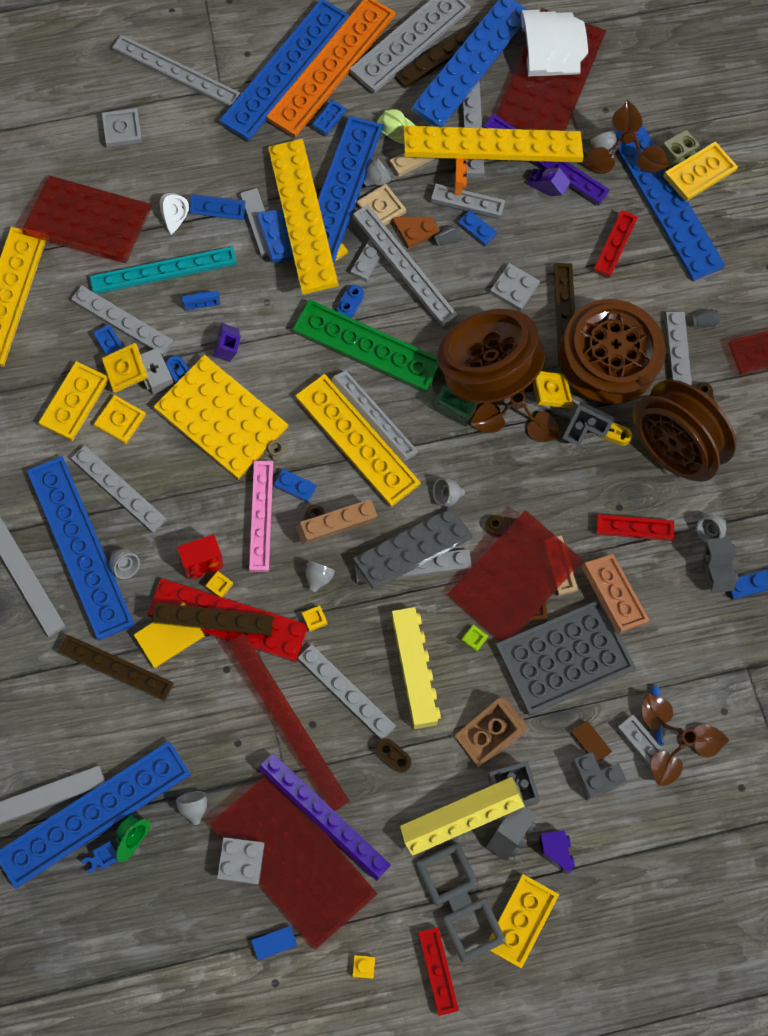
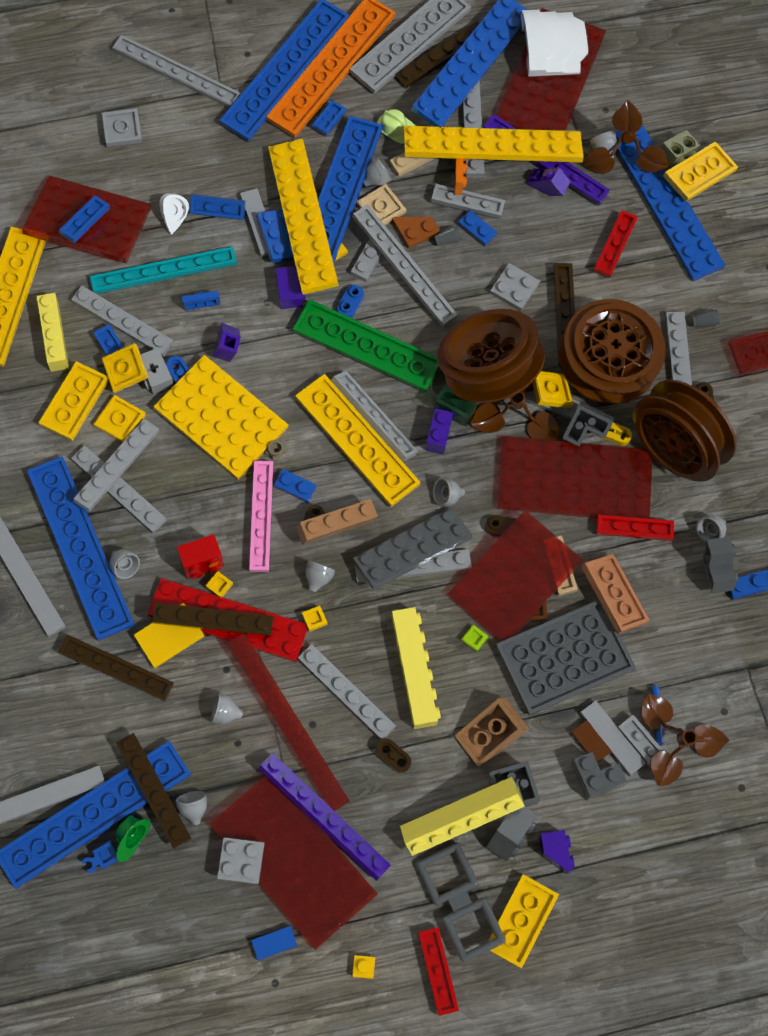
(52, 332): none -> light yellow brick
(84, 219): none -> blue plate
(116, 465): none -> light grey plate
(153, 791): none -> dark brown plate
(225, 710): none -> light grey helmet
(289, 287): none -> dark purple brick
(439, 431): none -> dark purple brick
(574, 479): none -> clear red plate
(613, 737): none -> light grey tile

